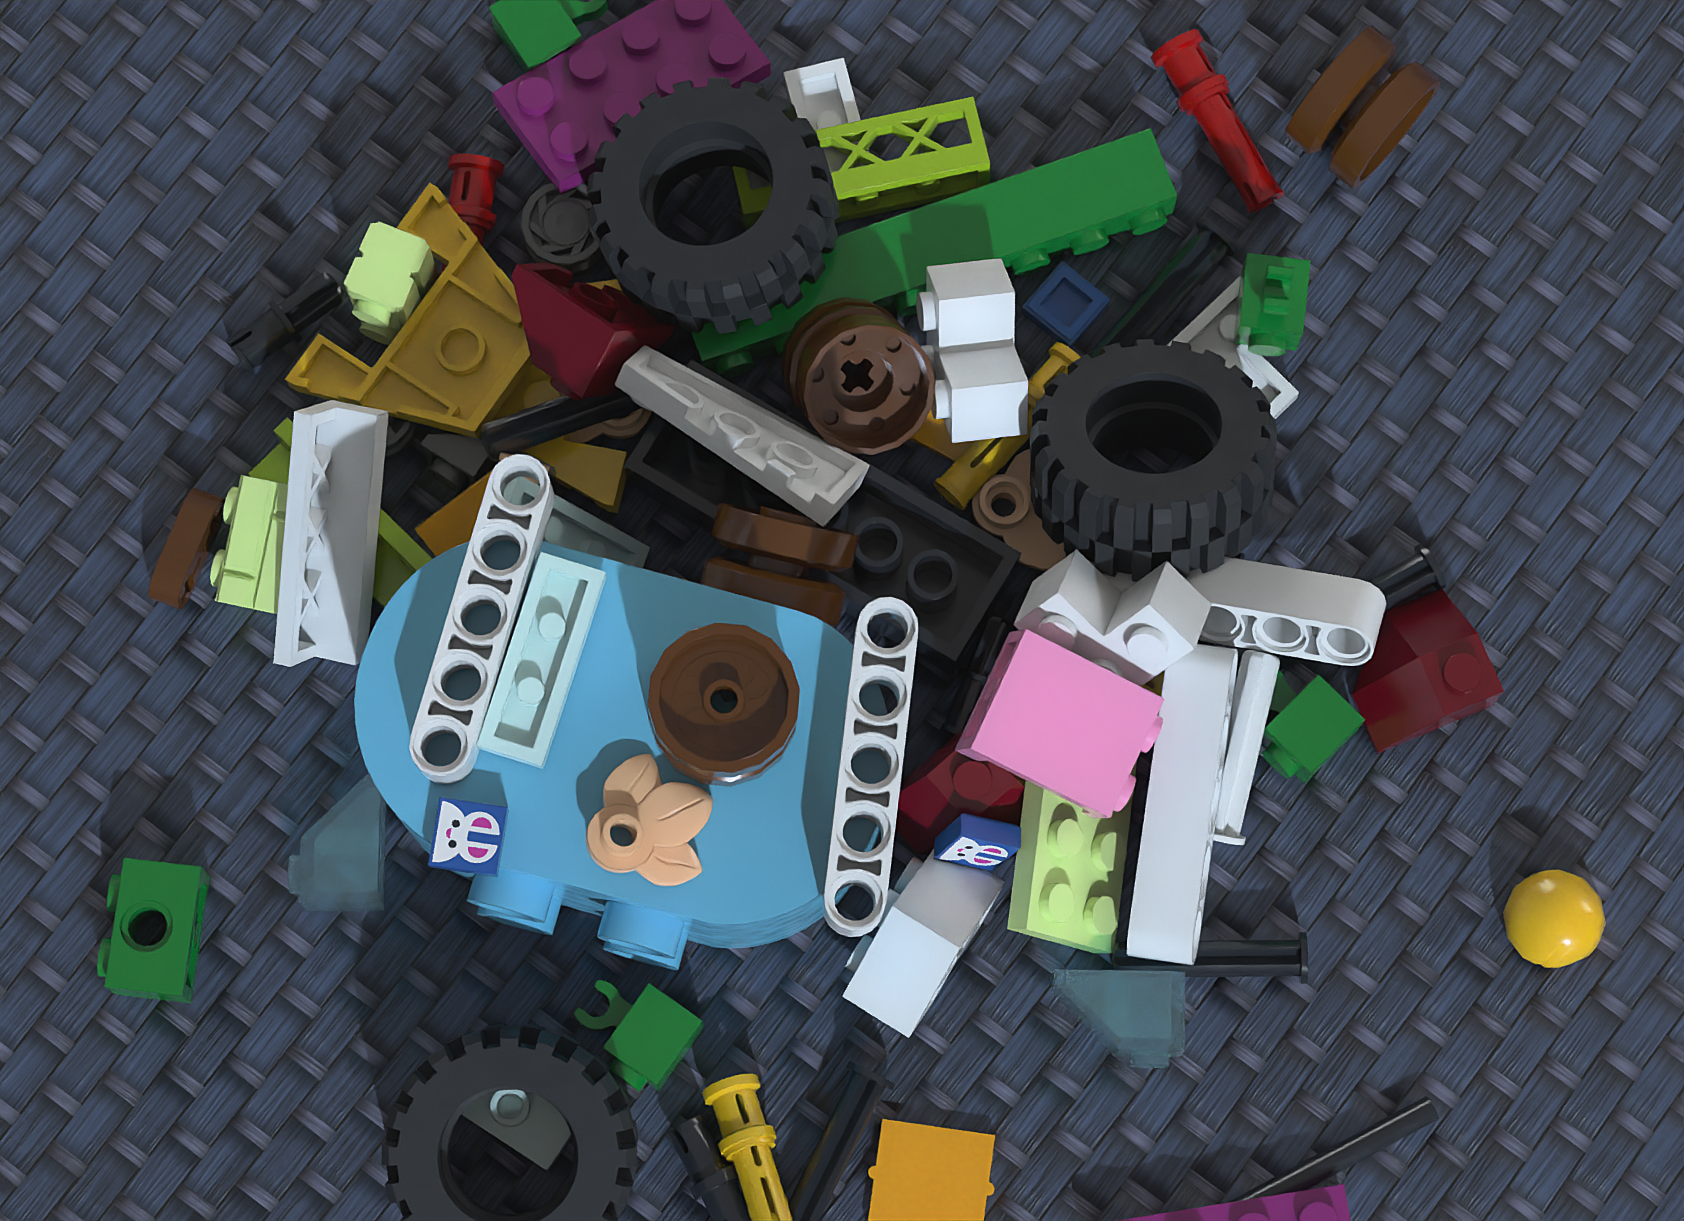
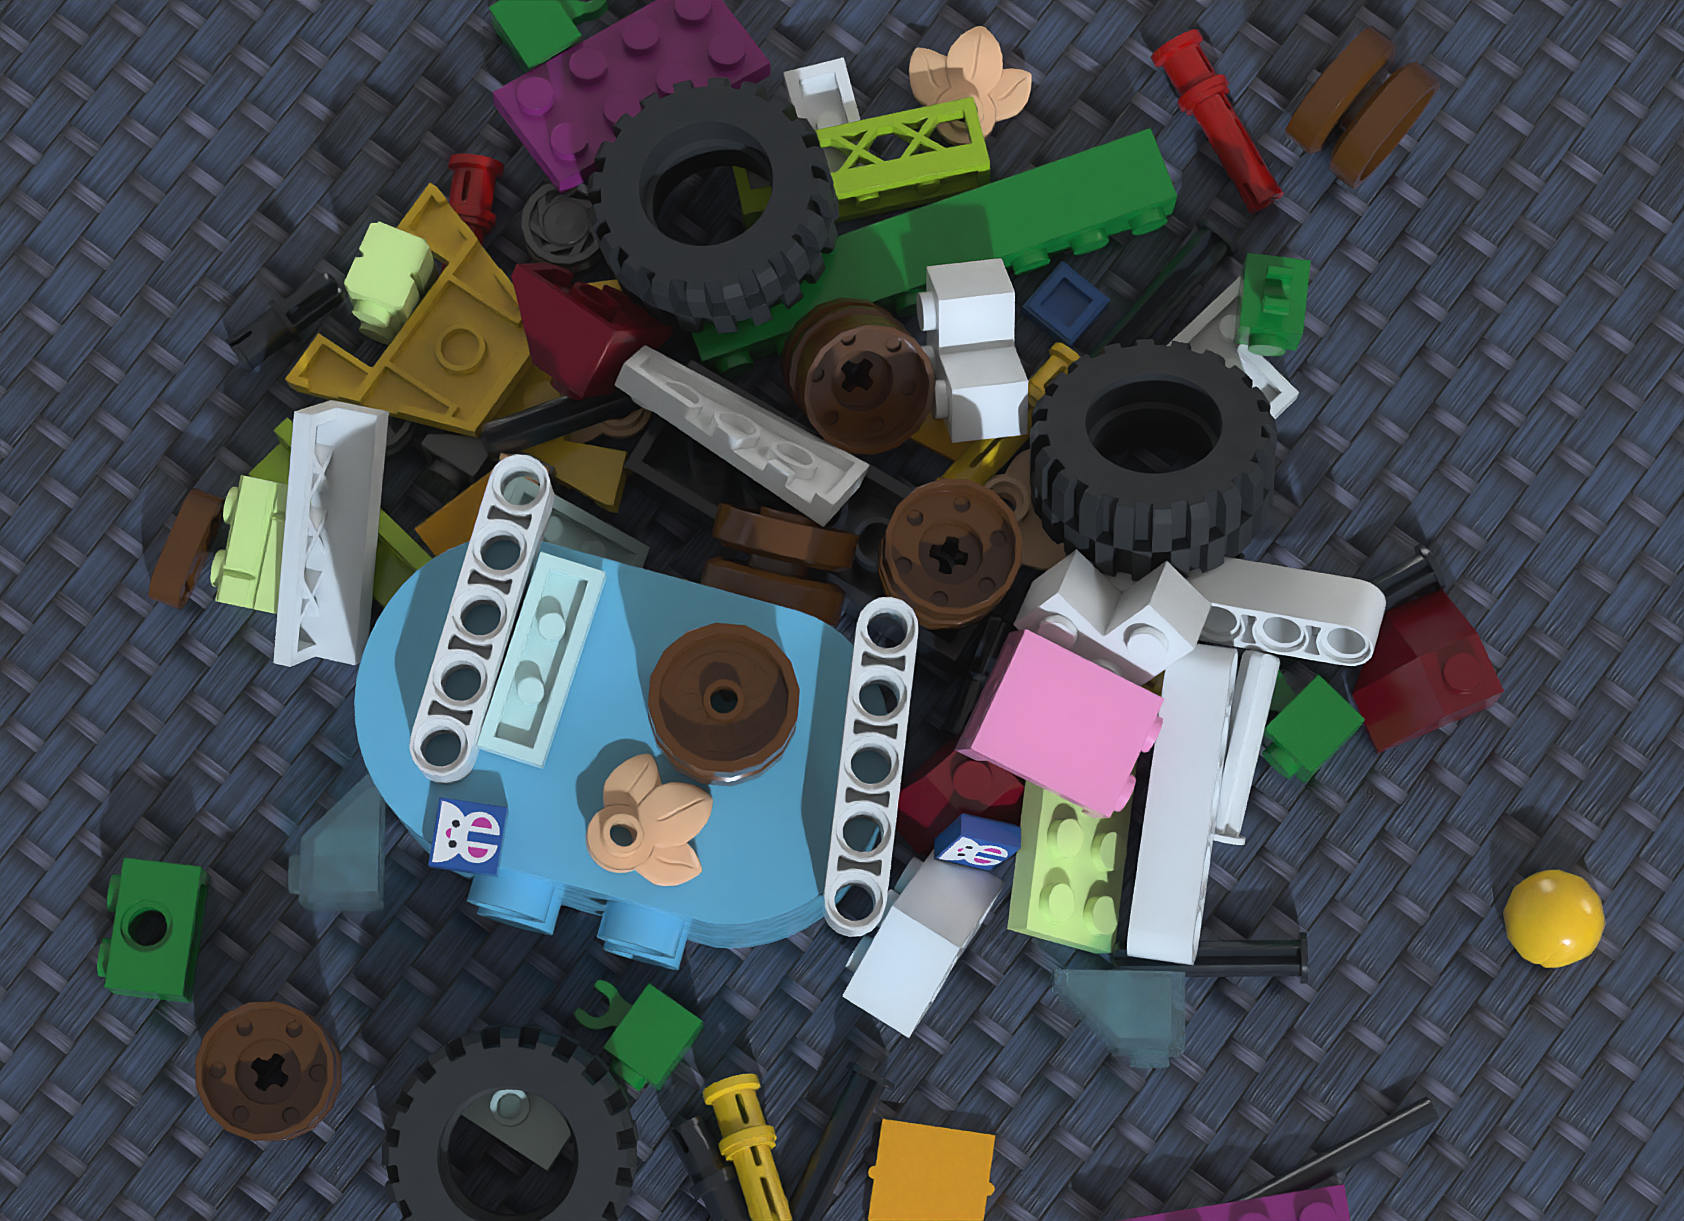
(232, 1084): none -> reddish brown wheel
(974, 71): none -> light nougat plate
(983, 539): none -> reddish brown wheel

